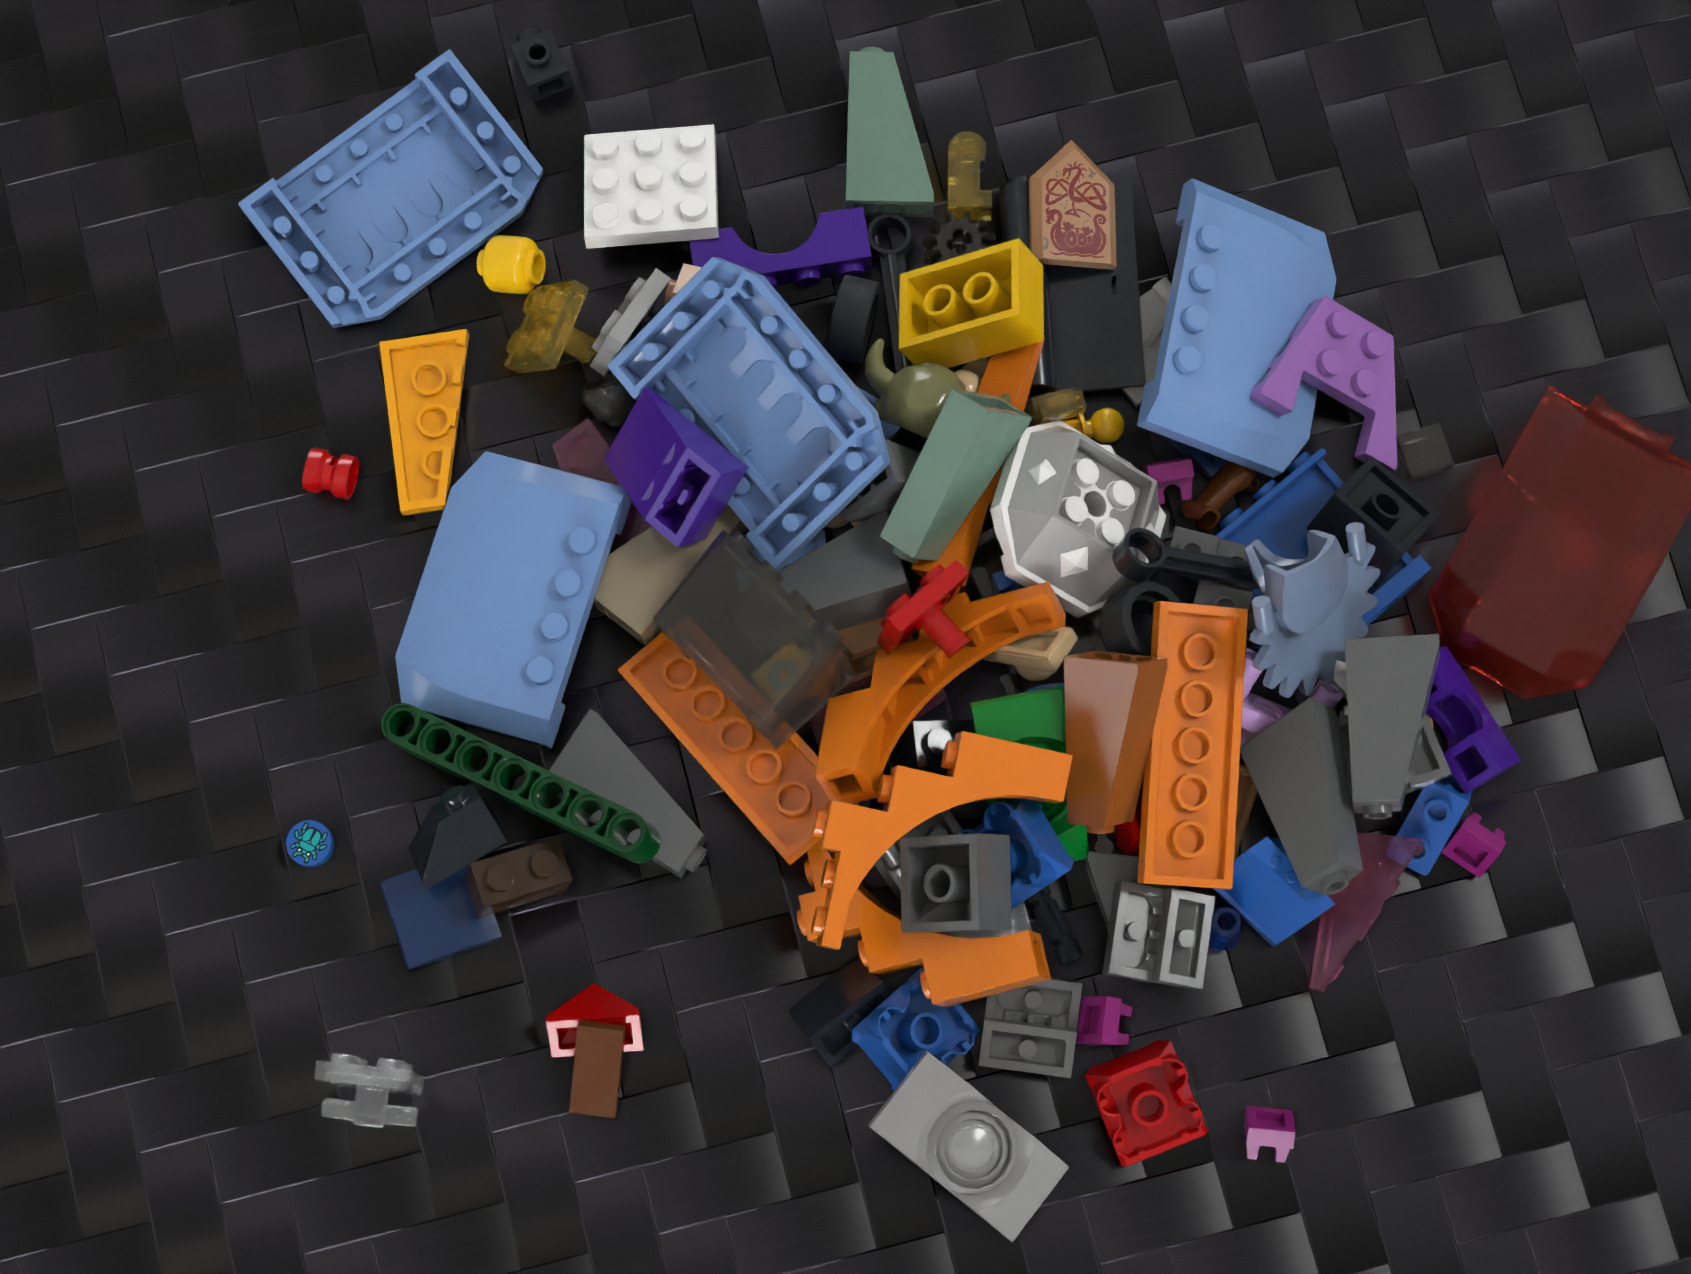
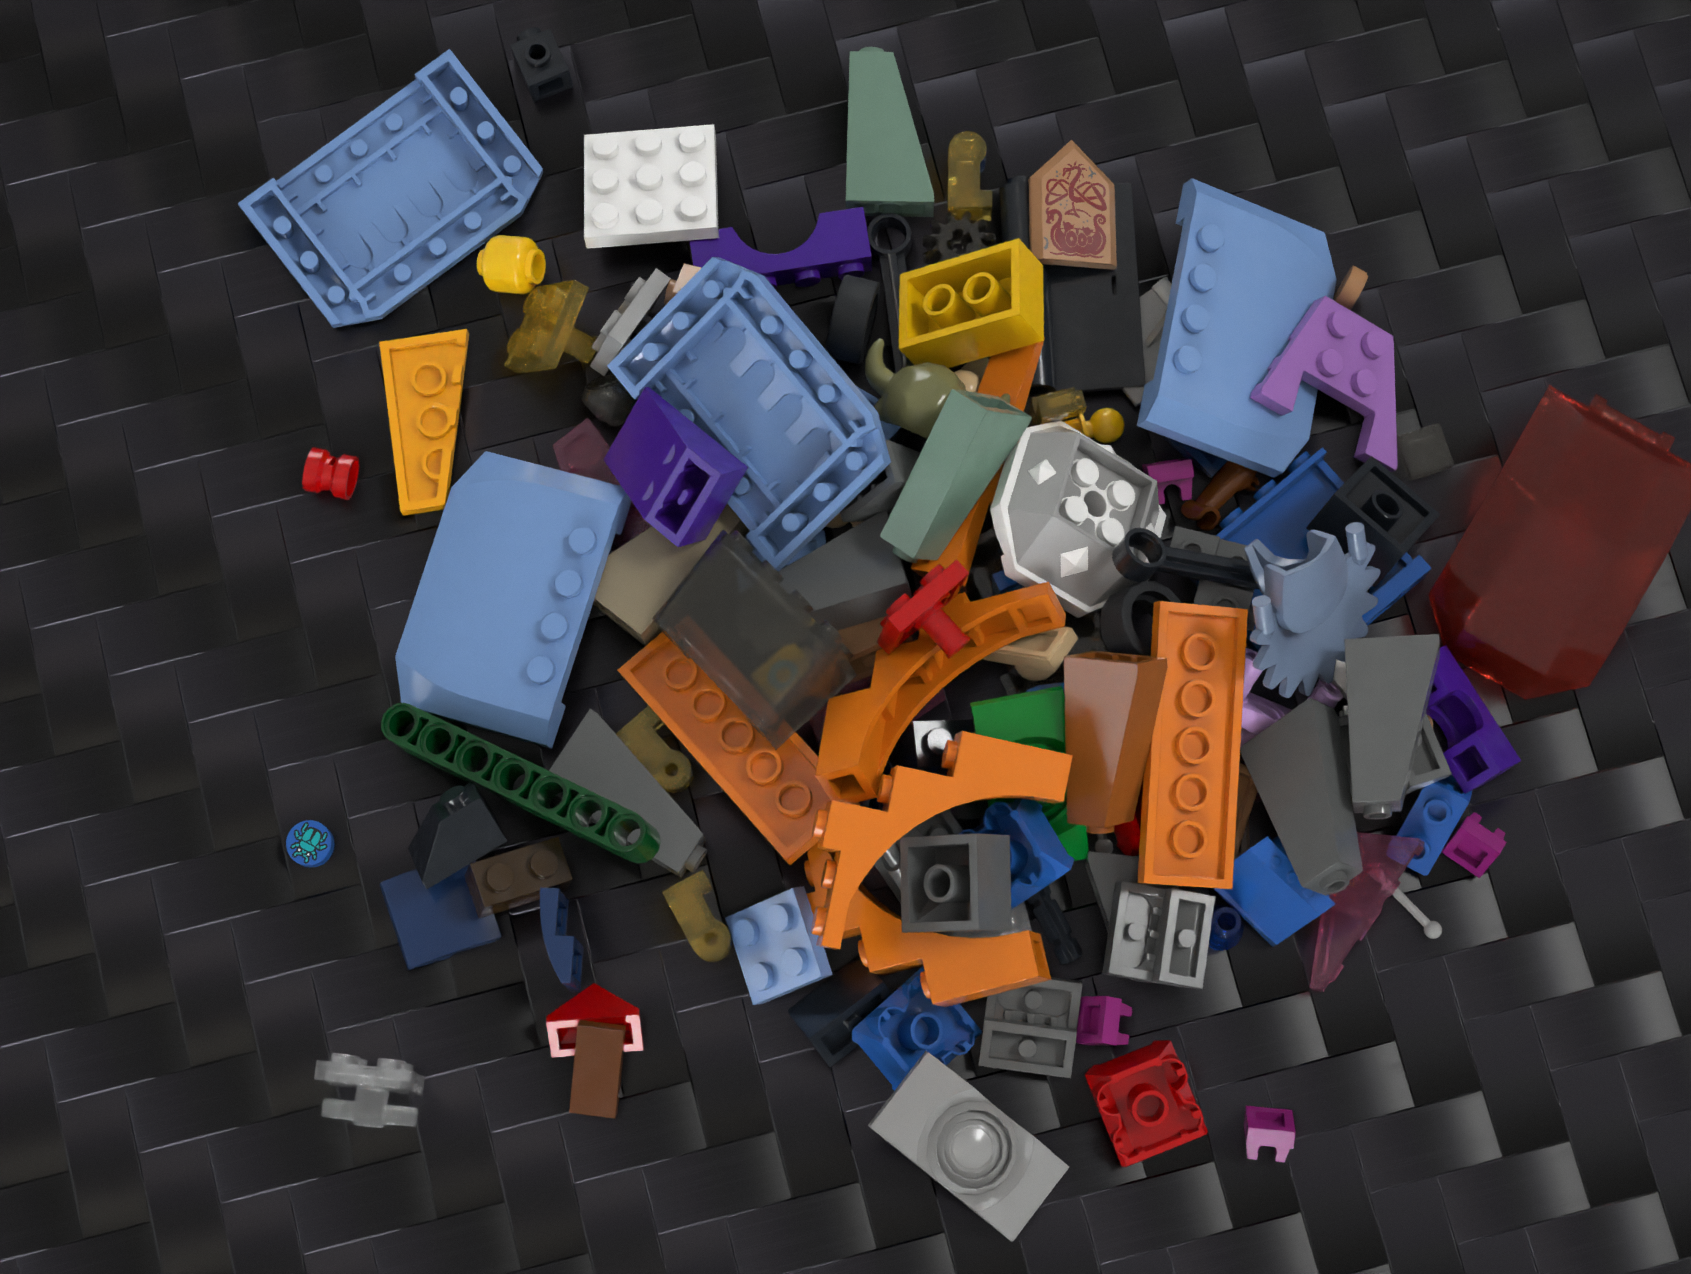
(563, 950): none -> dark blue slope
(667, 766): none -> clear yellow leg
(705, 934): none -> clear yellow leg
(778, 946): none -> medium blue plate
(1351, 287): none -> medium nougat tile
(1431, 928): none -> light grey hinge

